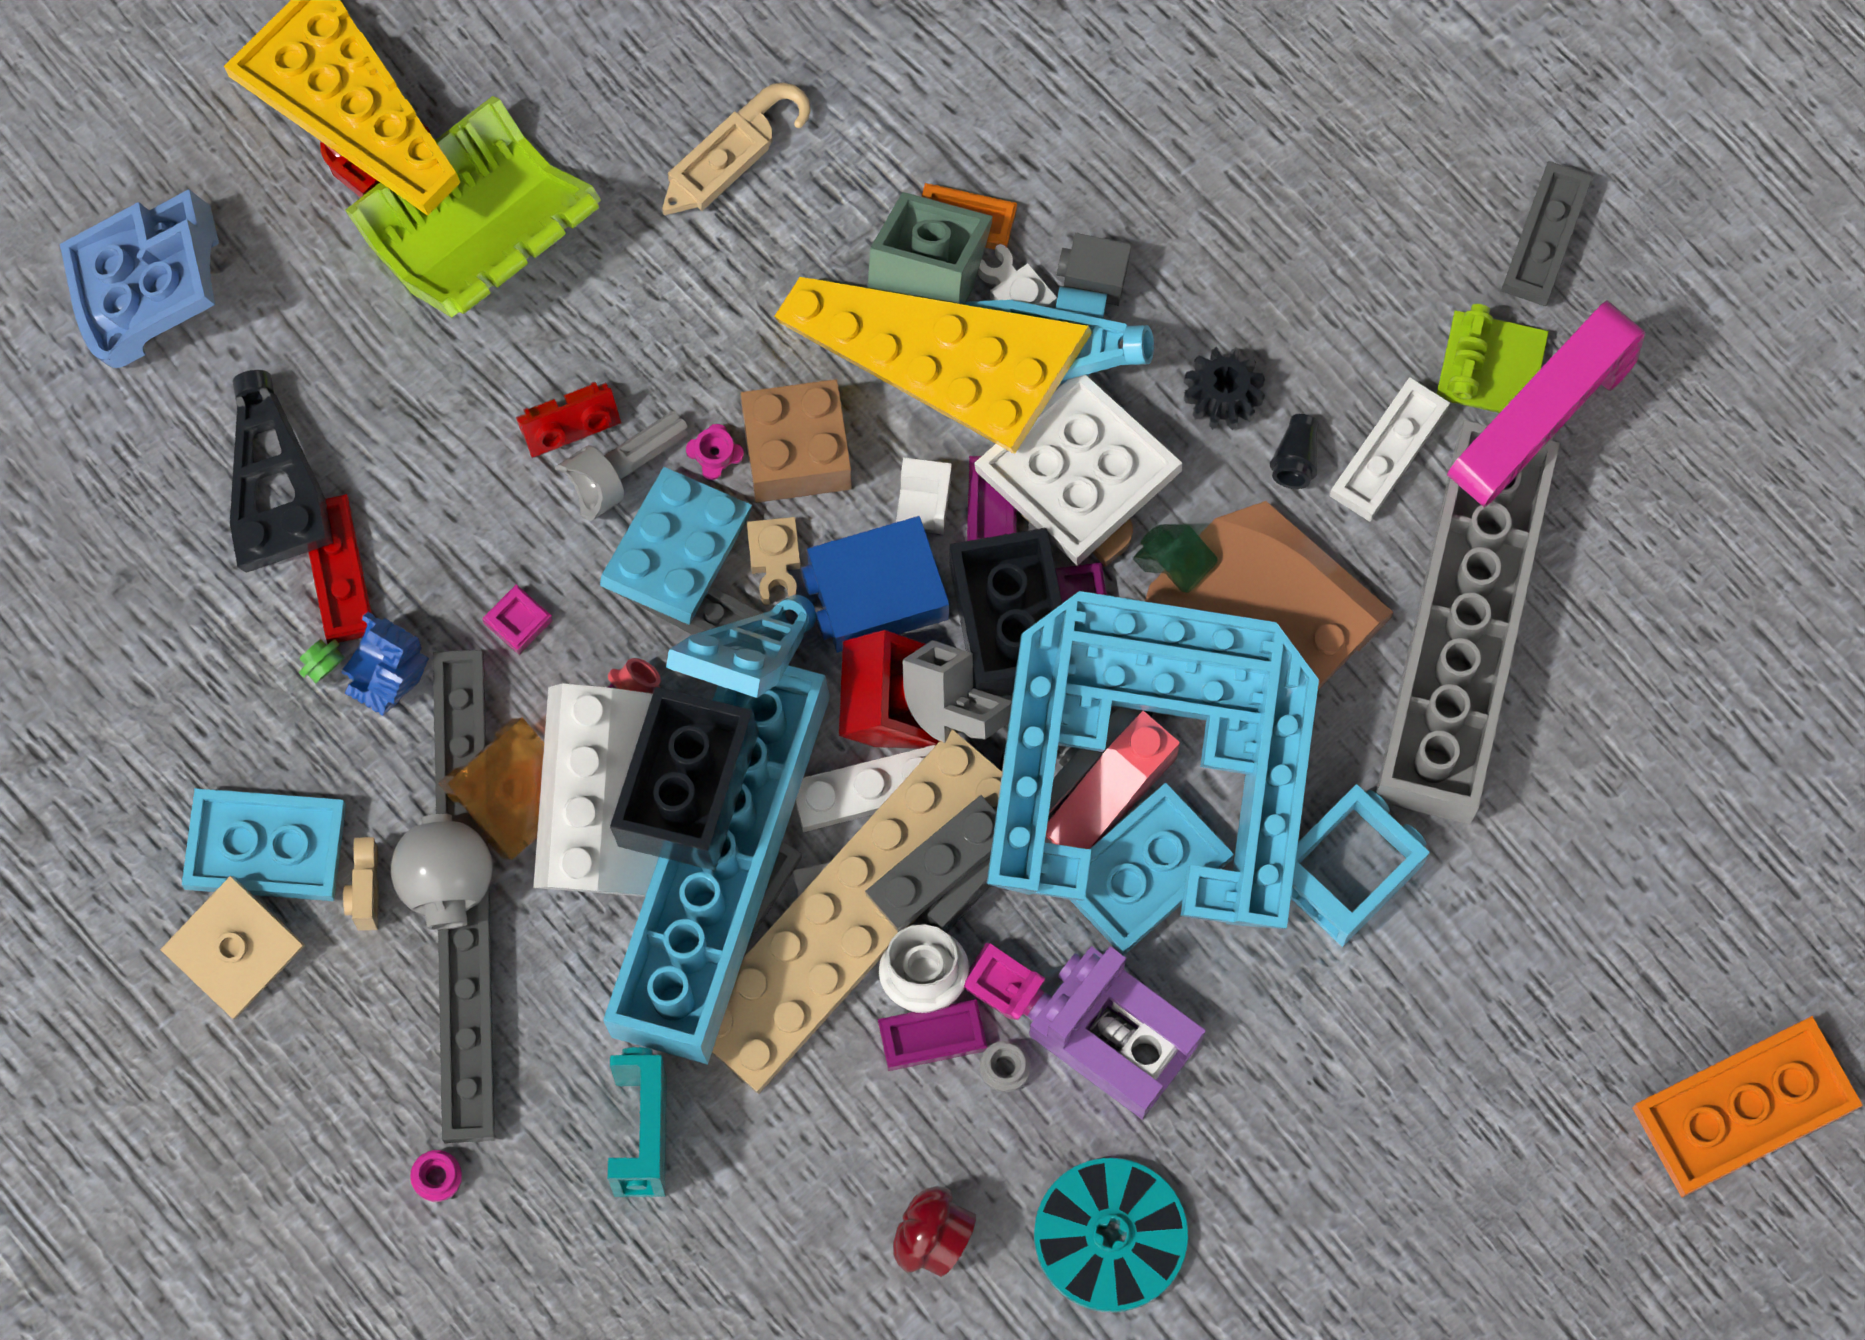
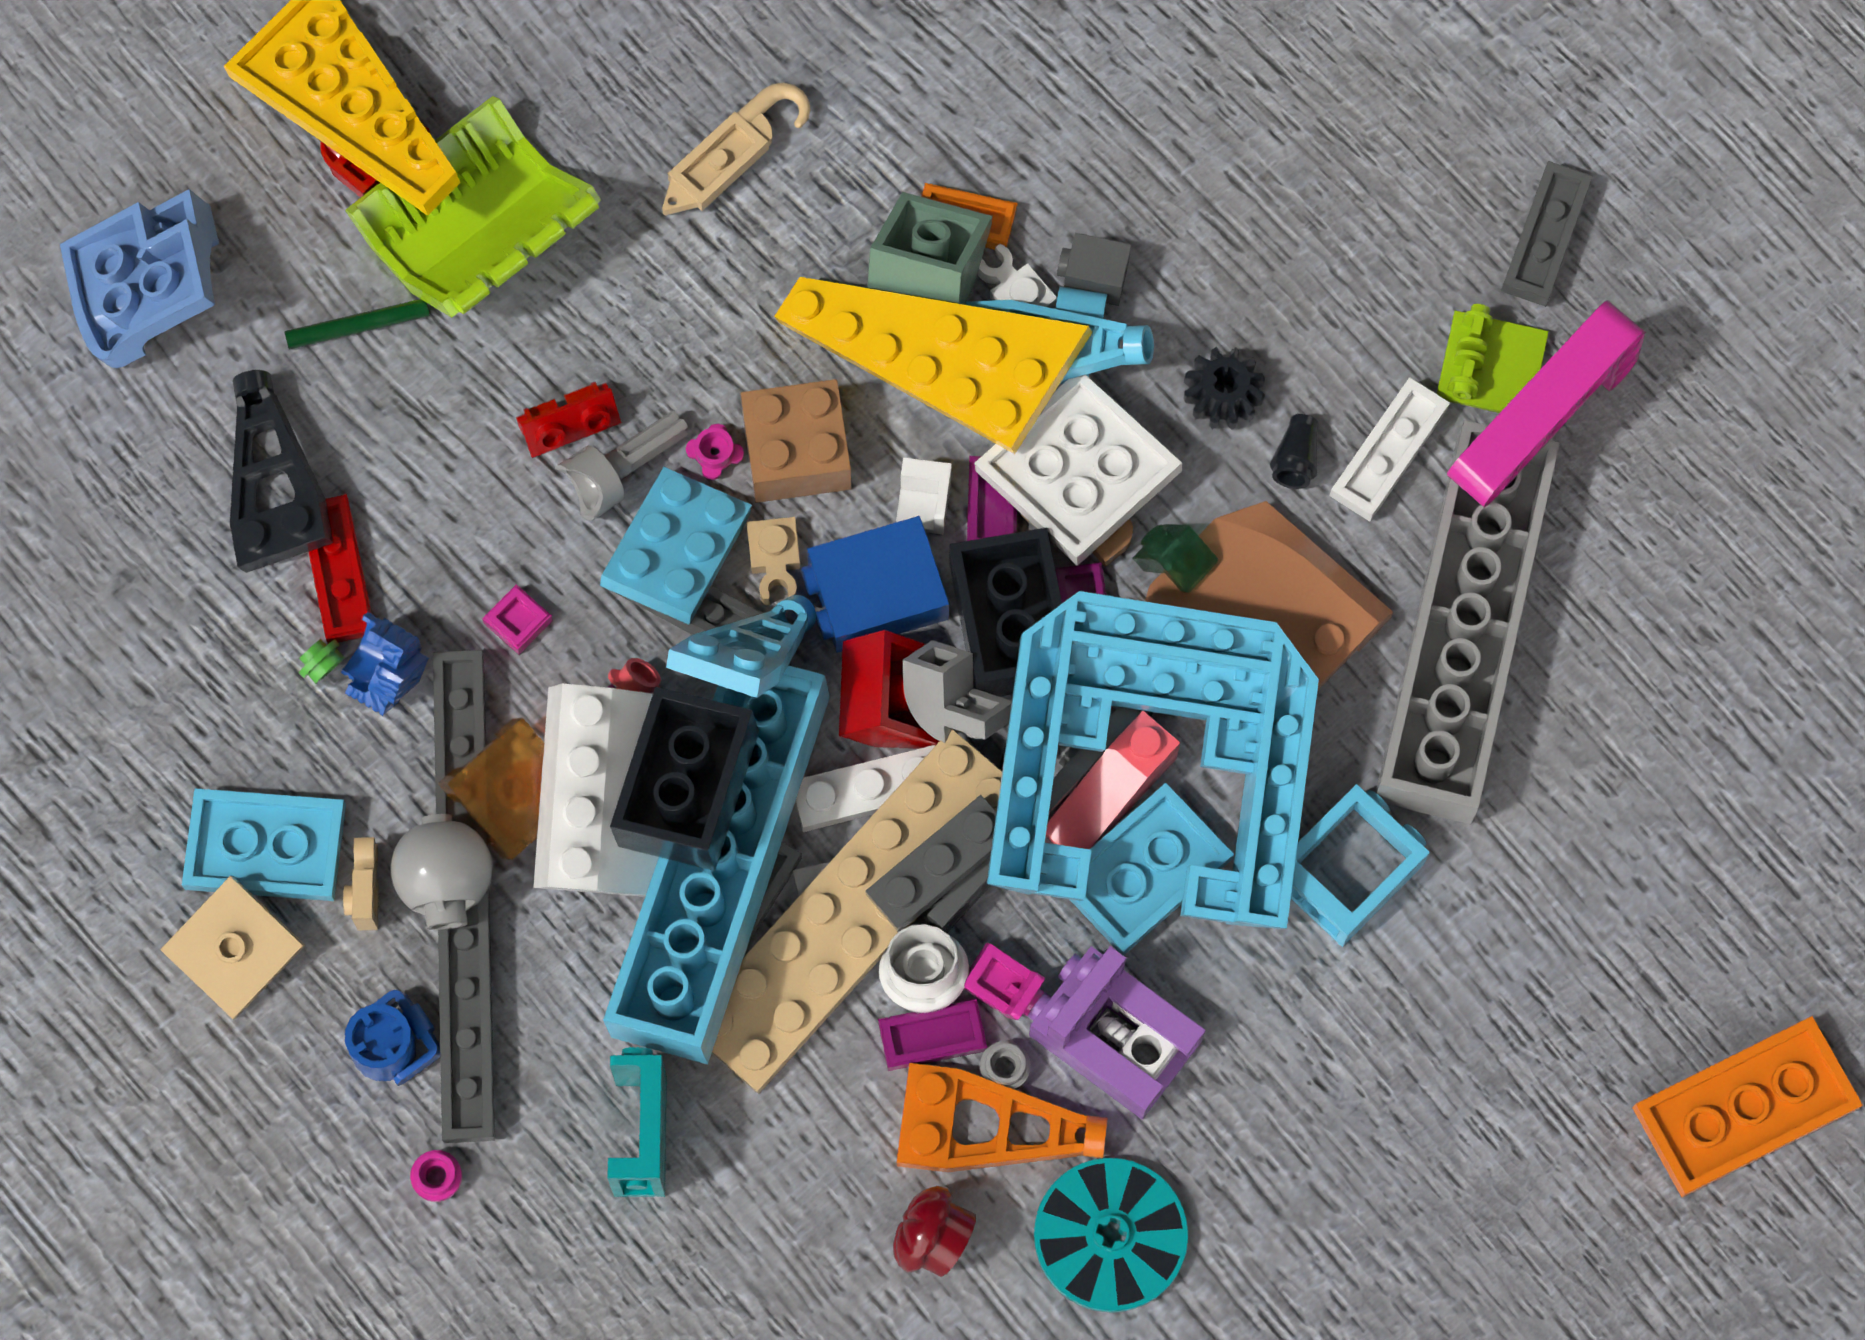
(356, 323): none -> dark green bar
(383, 1042): none -> blue piece
(929, 1120): none -> orange plate

